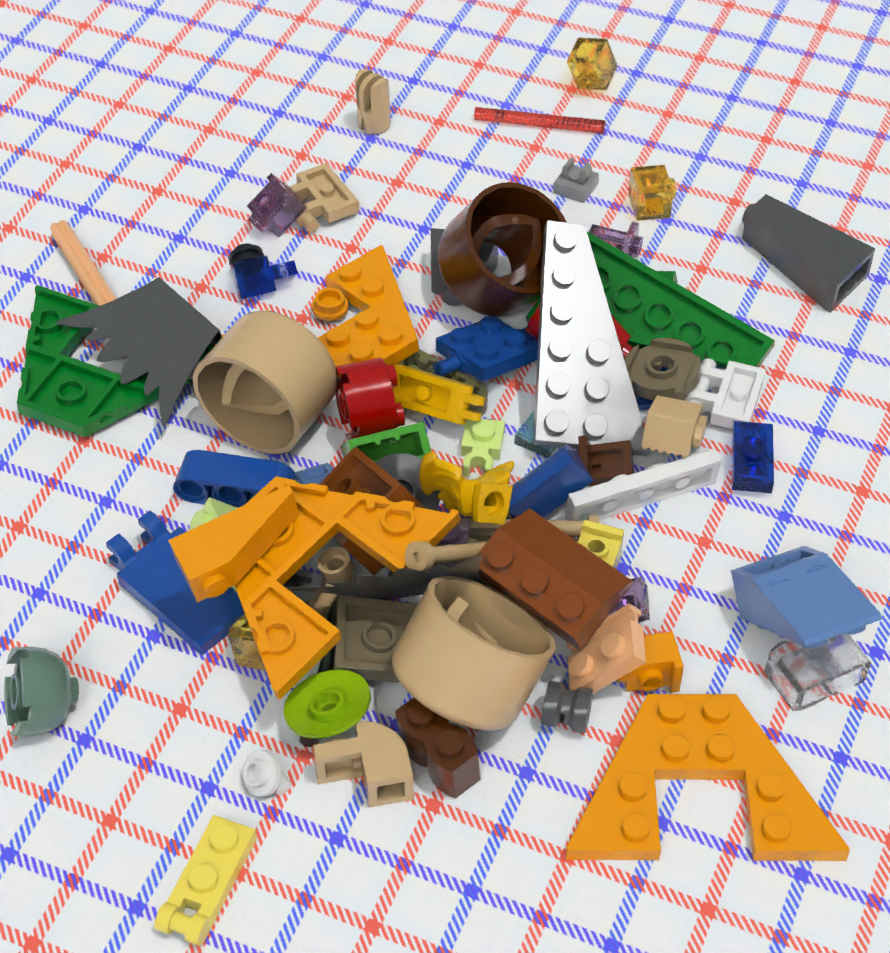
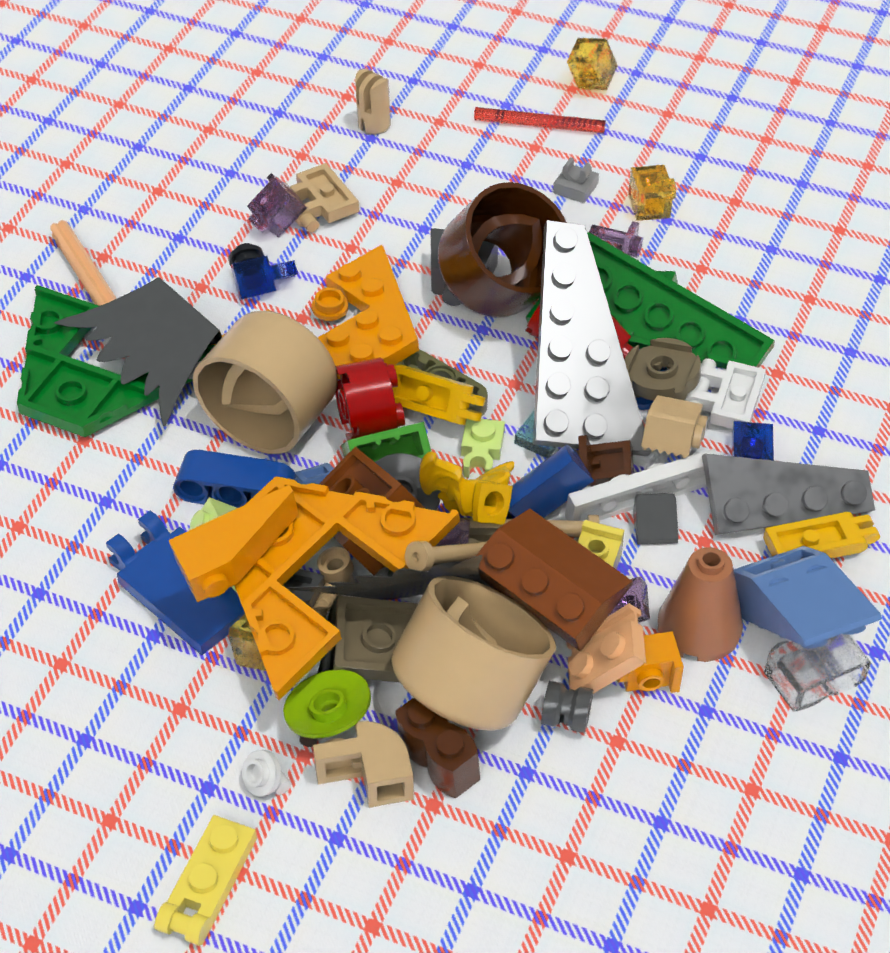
(38, 691): sand green cylinder -> none
(485, 349): blue plate -> none
(655, 518): none -> dark grey slope
(701, 741): light orange wing -> none
(704, 607): none -> nougat cone
(773, 493): none -> flat silver wing
(807, 251): dark grey slope -> none
(832, 534): none -> yellow hinge

